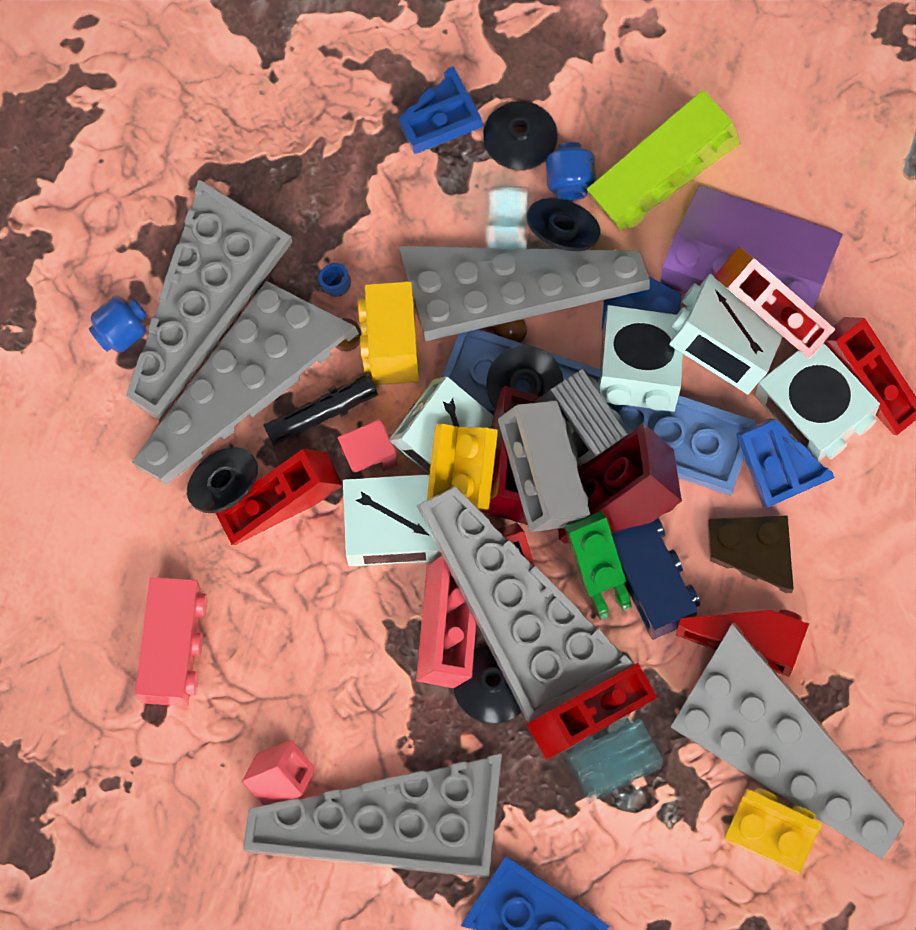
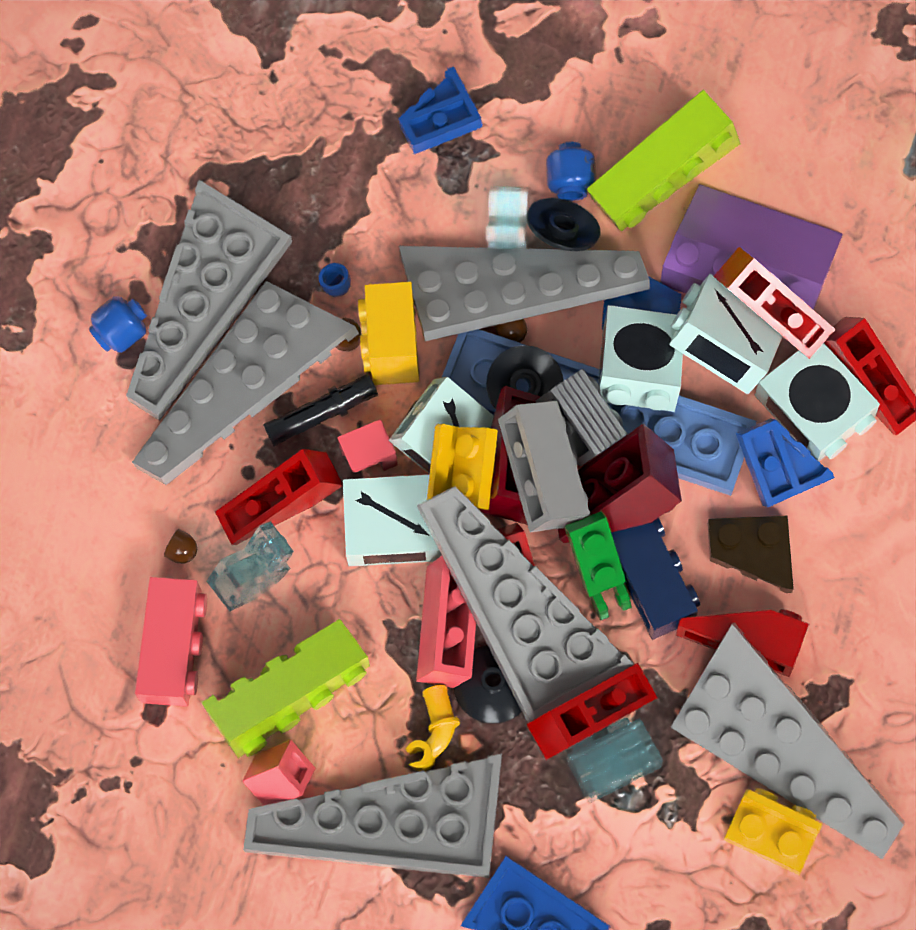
(181, 547): none -> reddish brown hinge
(222, 480): black dish -> none
(253, 569): none -> clear light blue brick
(287, 689): none -> lime wedge
(442, 728): none -> yellow piece
(524, 149): black dish -> none

